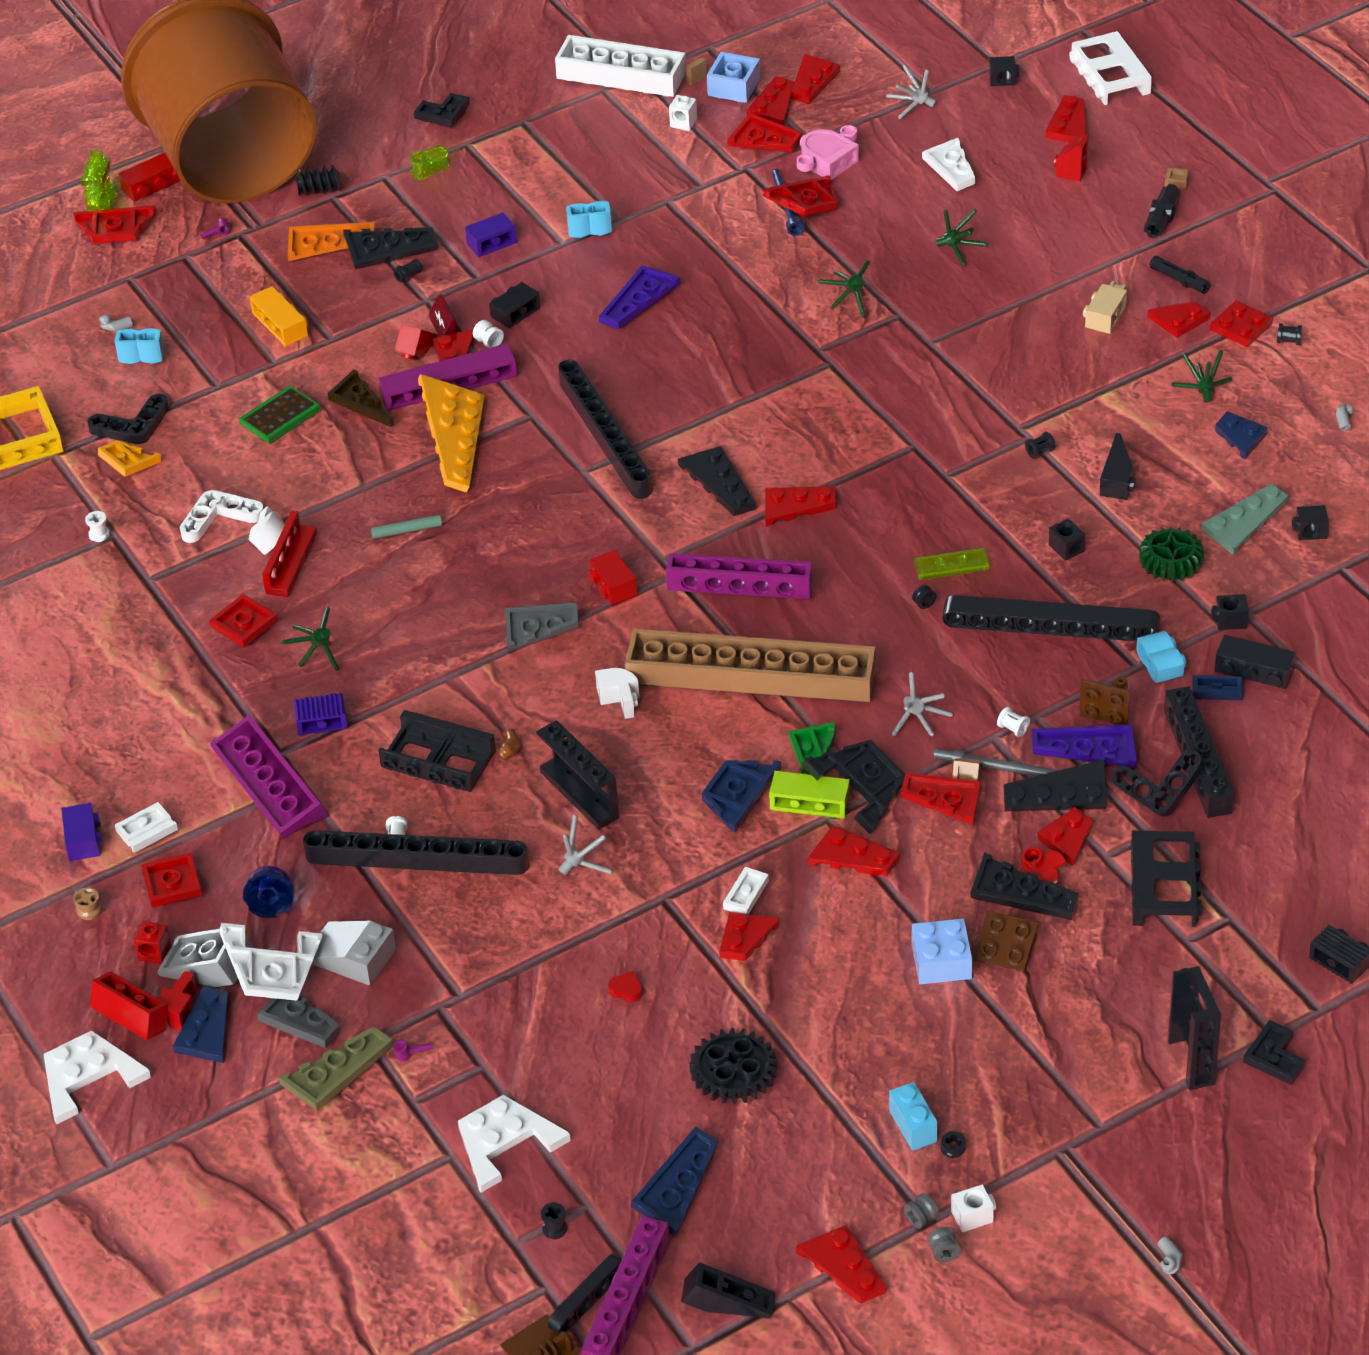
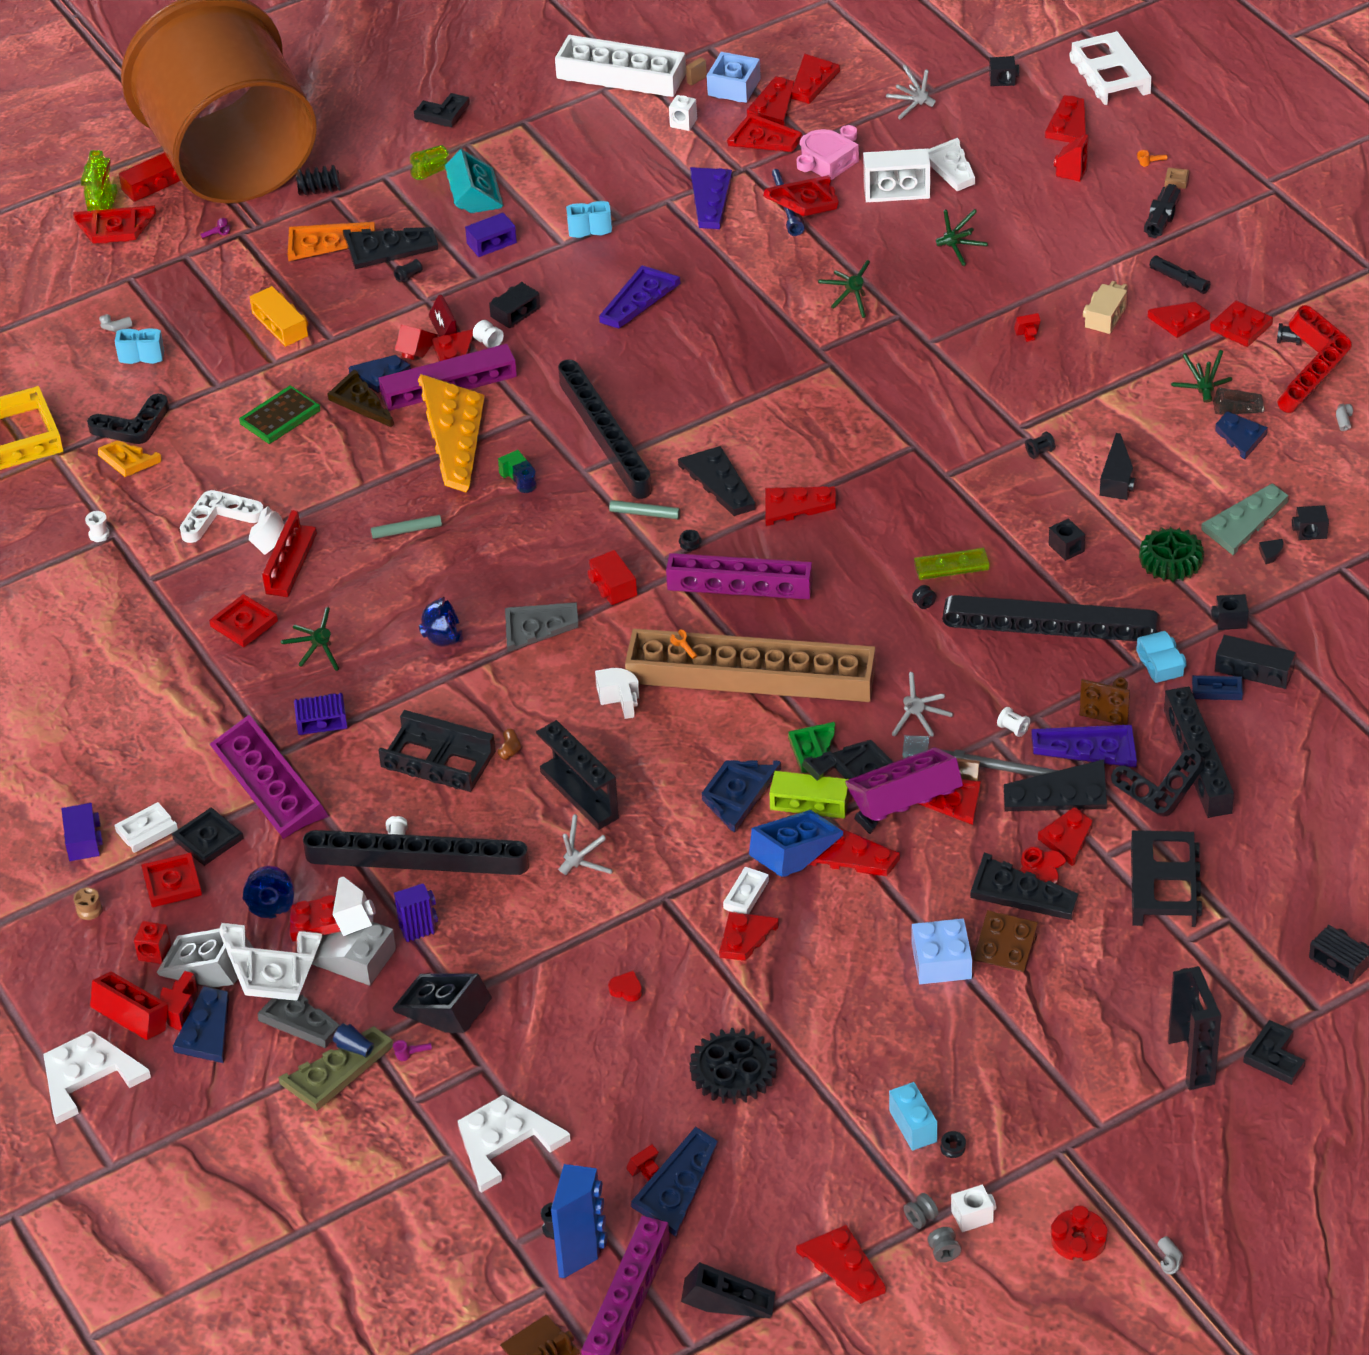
(207, 836): none -> black tile
(313, 917): none -> red plate
(350, 1039): none -> dark blue cone
(352, 908): none -> white slope
(374, 369): none -> dark blue wing
(415, 912): none -> dark purple brick
(440, 623): none -> clear blue cylinder
(444, 1001): none -> black slope
(473, 183): none -> teal slope
(519, 470): none -> leg
(578, 1219): none -> blue slope
(584, 1295): black beam -> none
(644, 509): none -> sand green piece
(644, 1163): none -> red tile
(683, 643): none -> orange hand
(690, 540): none -> black plate
(710, 195): none -> dark purple wing
(792, 841): none -> blue slope
(896, 175): none -> white brick
(905, 783): none -> magenta slope
(914, 745): none -> clear light blue tile
(1027, 326): none -> red tile
(1079, 1220): none -> red plate
(1145, 159): none -> orange hand
(1237, 402): none -> clear smoke slope
(1271, 550): none -> black tile
(1331, 348): none -> red beam

